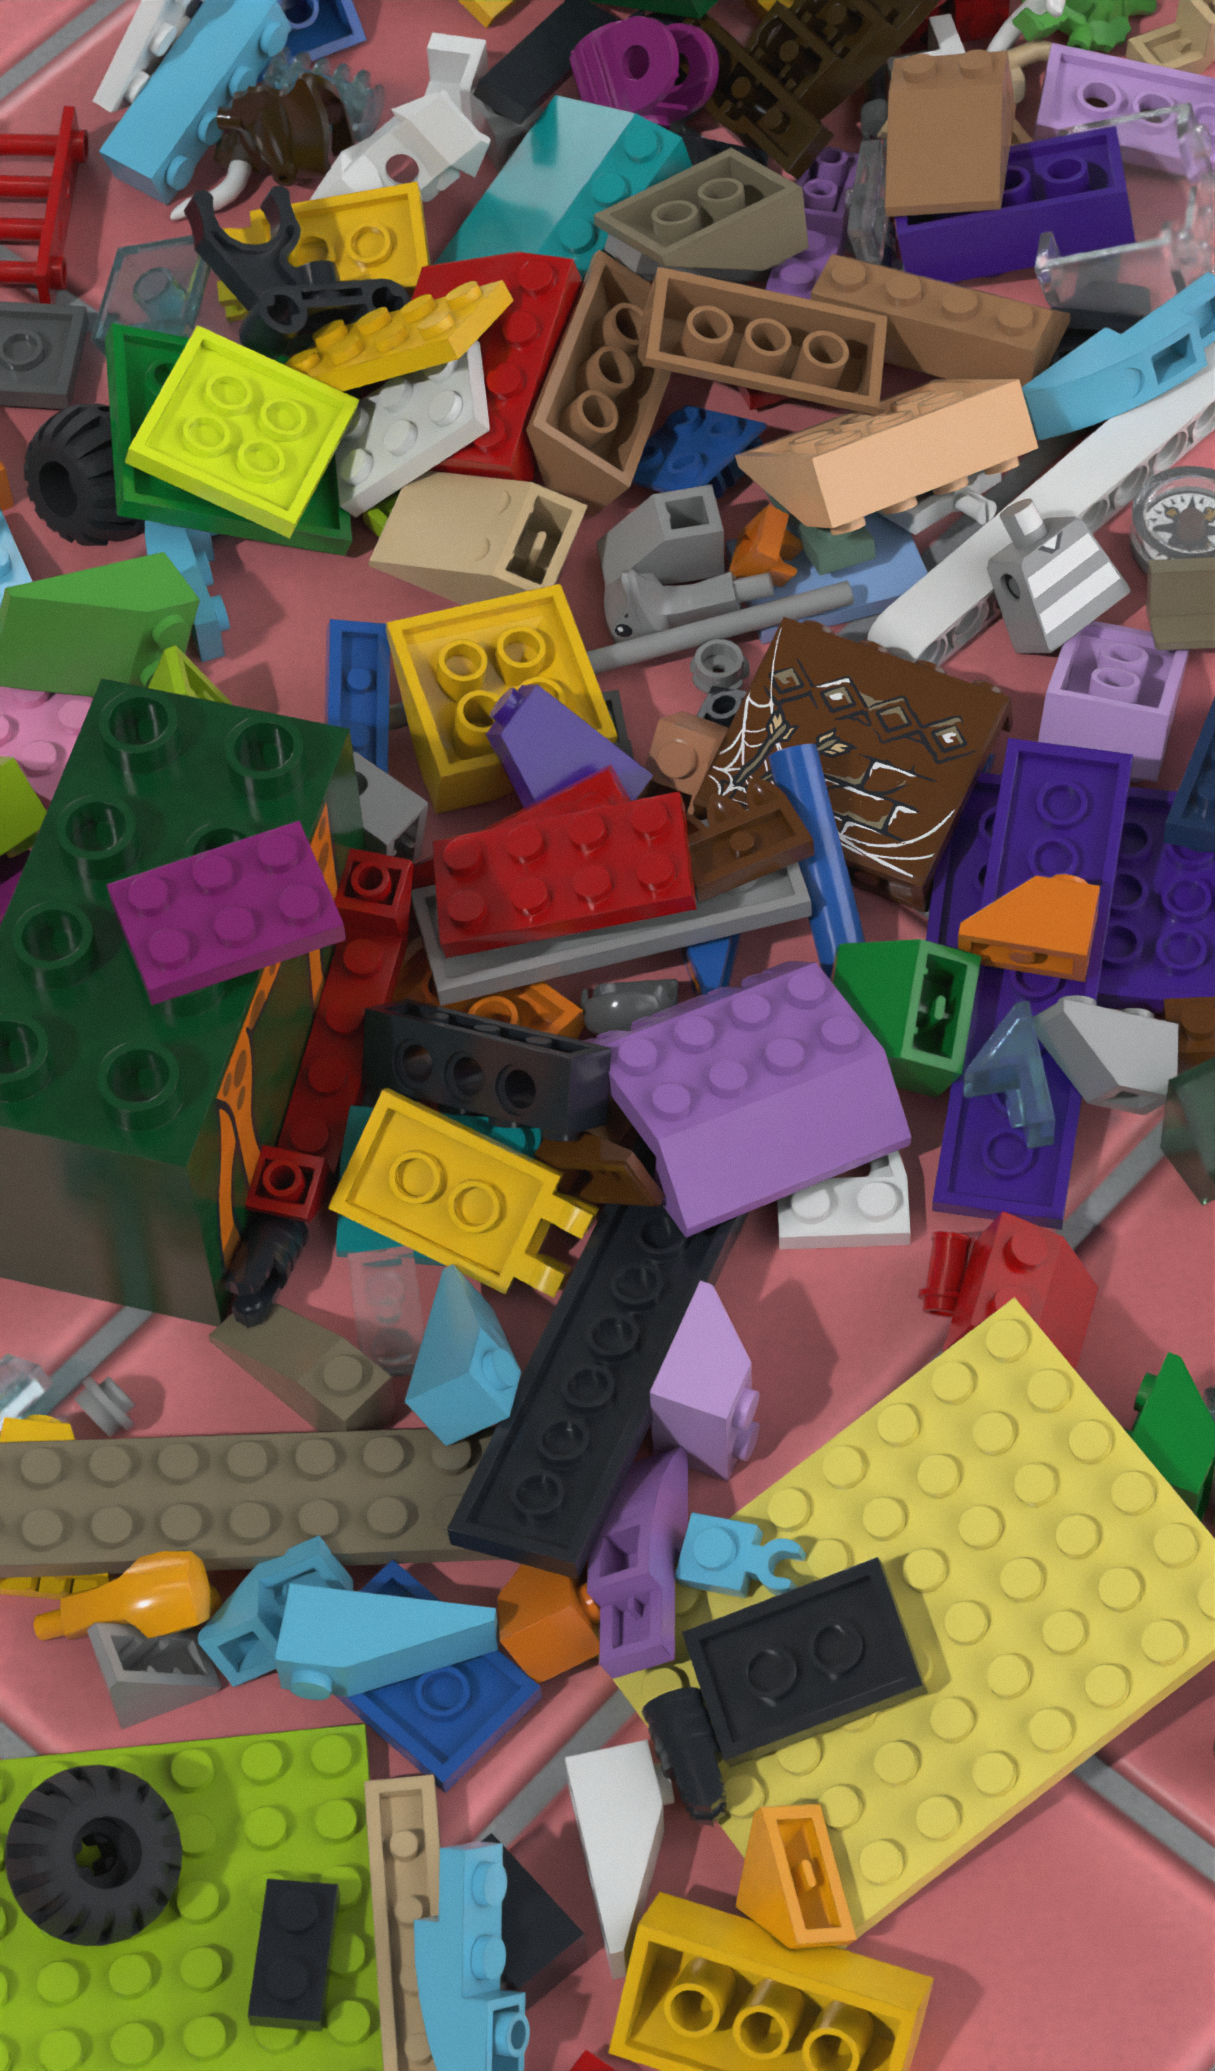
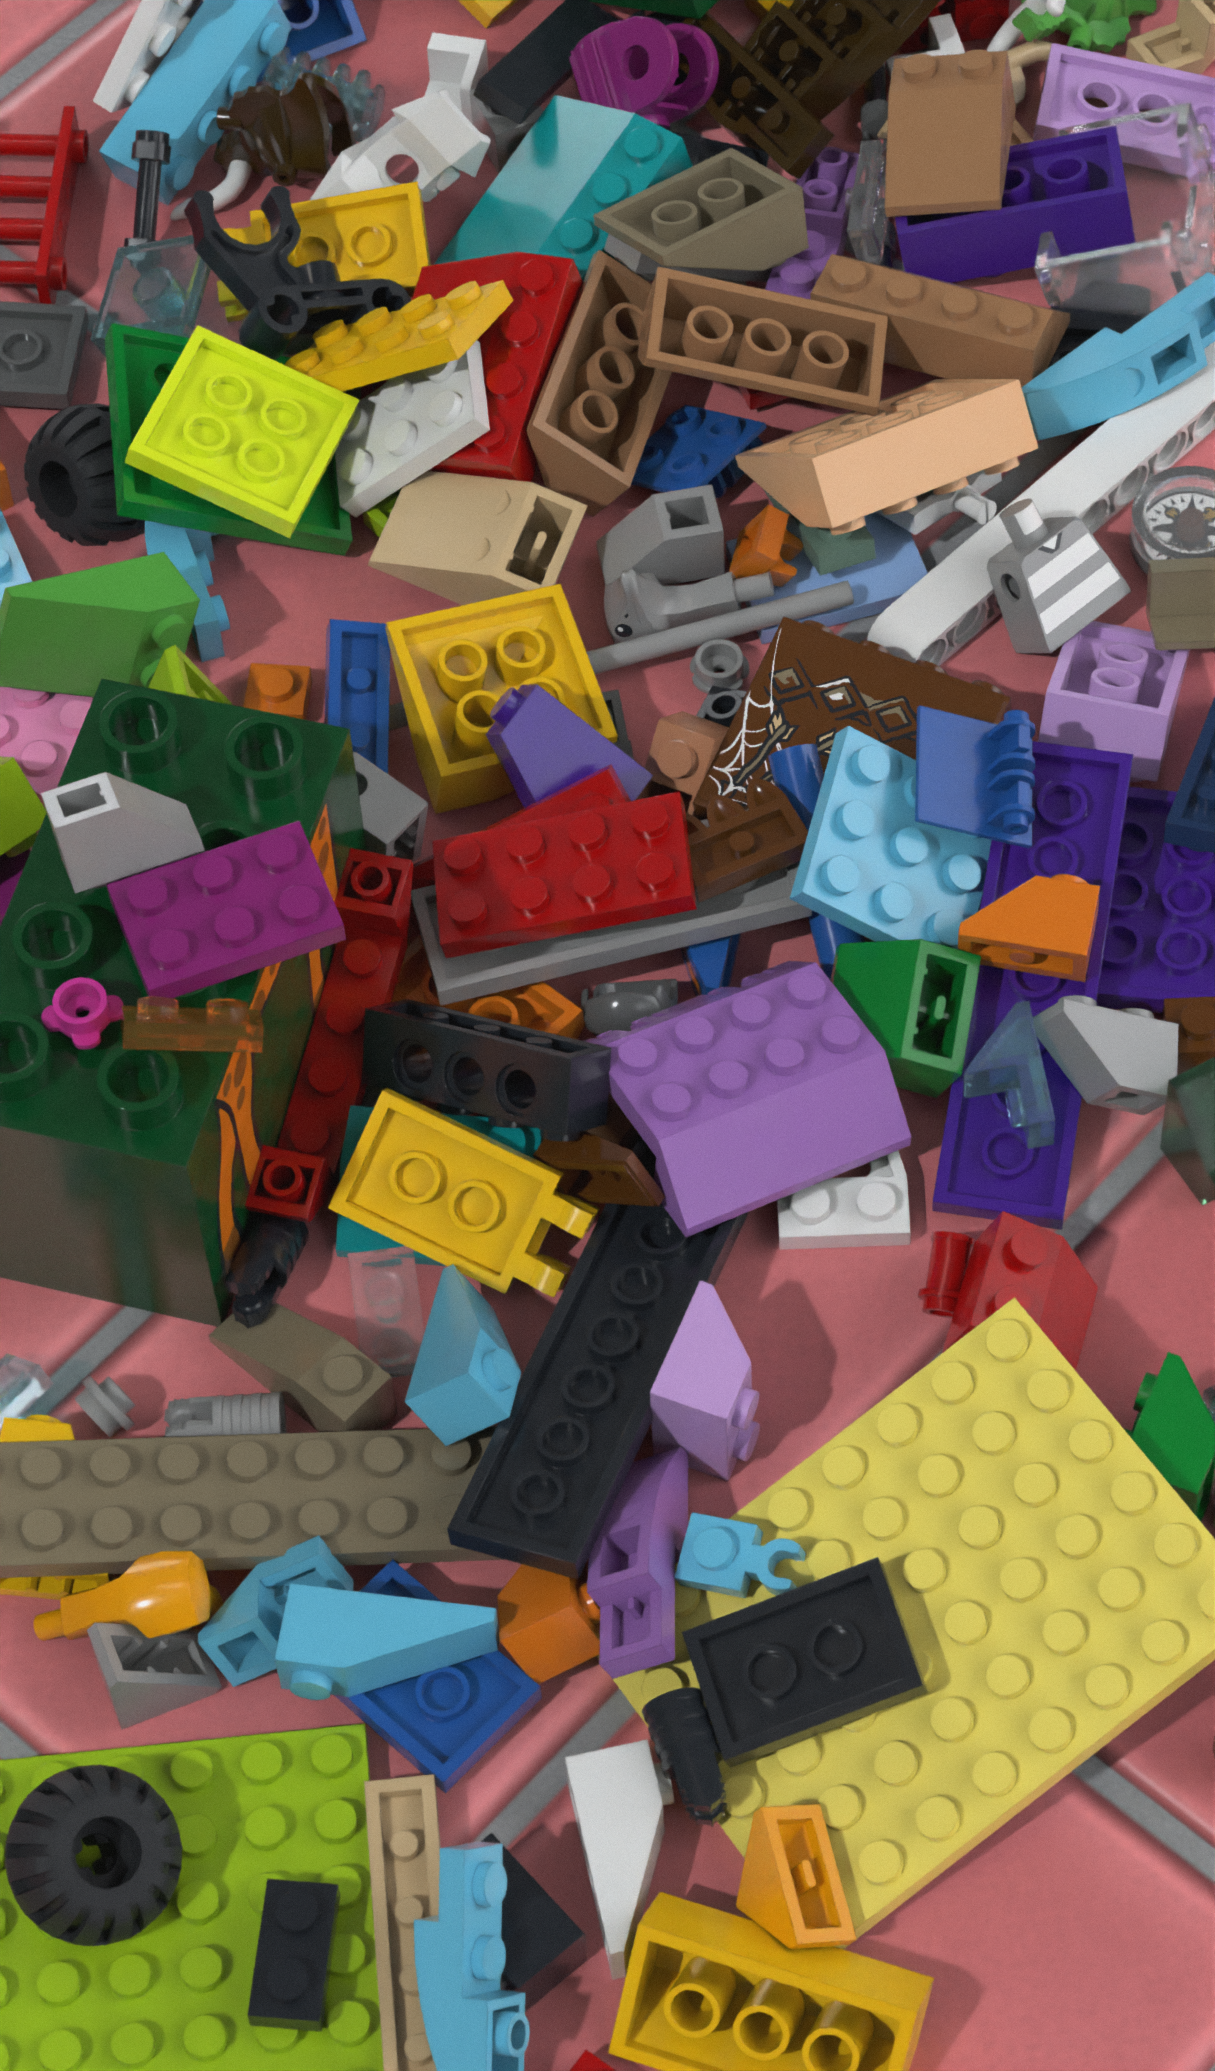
(78, 996): none -> dark pink plate
(116, 829): none -> light grey slope
(151, 152): none -> black bar
(163, 1025): none -> clear orange plate
(226, 1415): none -> light grey hinge
(279, 689): none -> orange plate
(877, 865): none -> medium azure plate
(976, 775): none -> blue hinge

